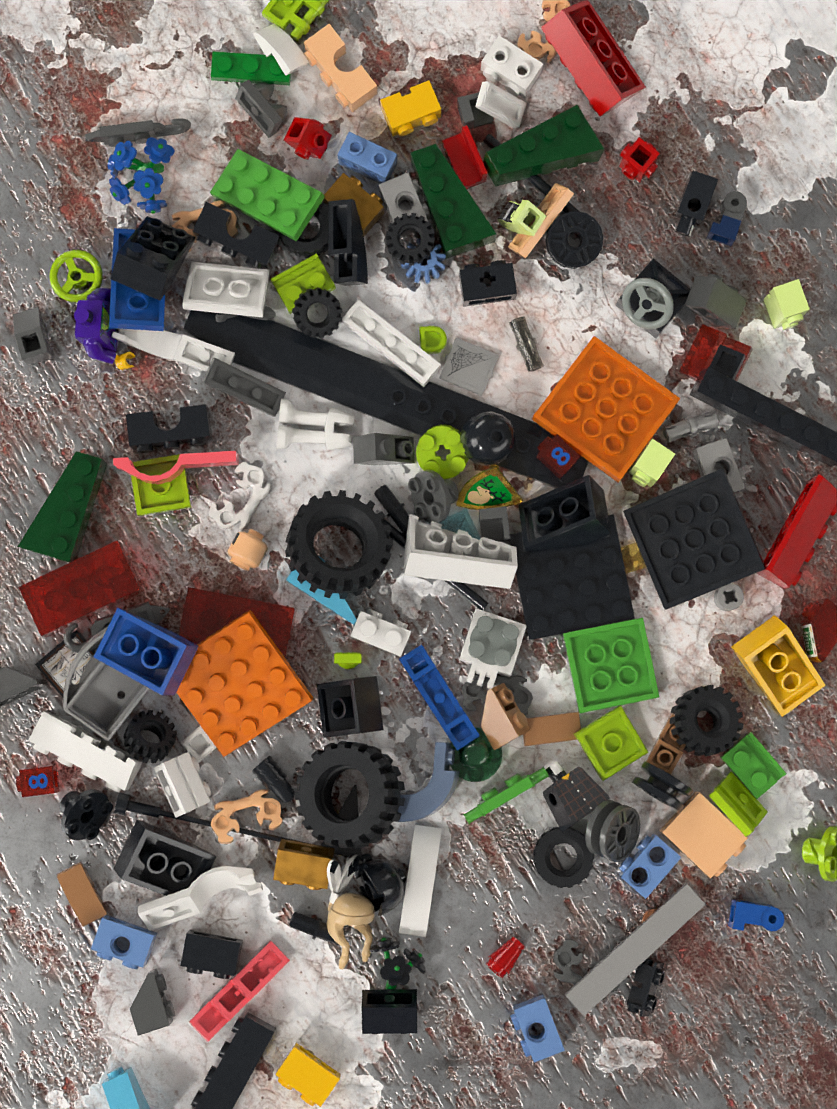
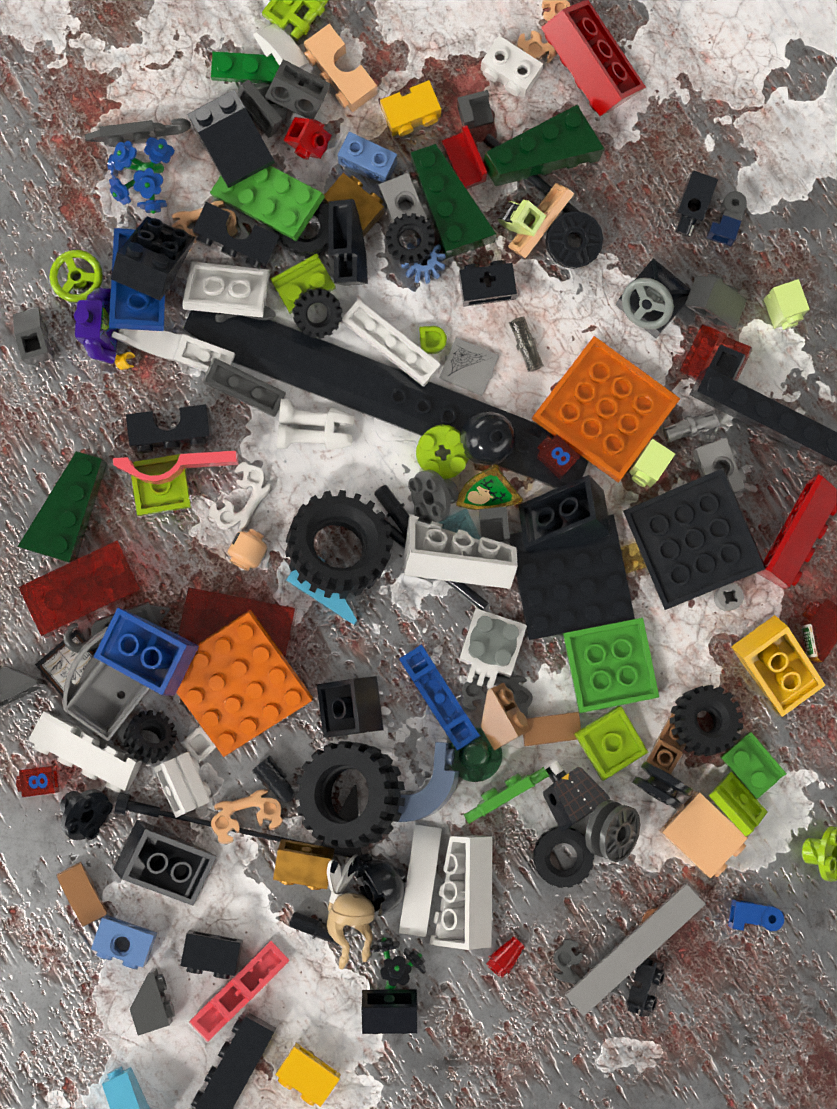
(191, 900): white piece -> none
(231, 138): none -> black slope
(297, 90): none -> dark grey brick
(348, 660): lime tile -> none
(380, 633): white brick -> none
(383, 449): dark grey slope -> none
(466, 895): none -> white wedge
(500, 104): white tile -> none
(544, 1044): medium blue brick -> none
(642, 152): red brick -> none
(654, 870): medium blue brick -> none

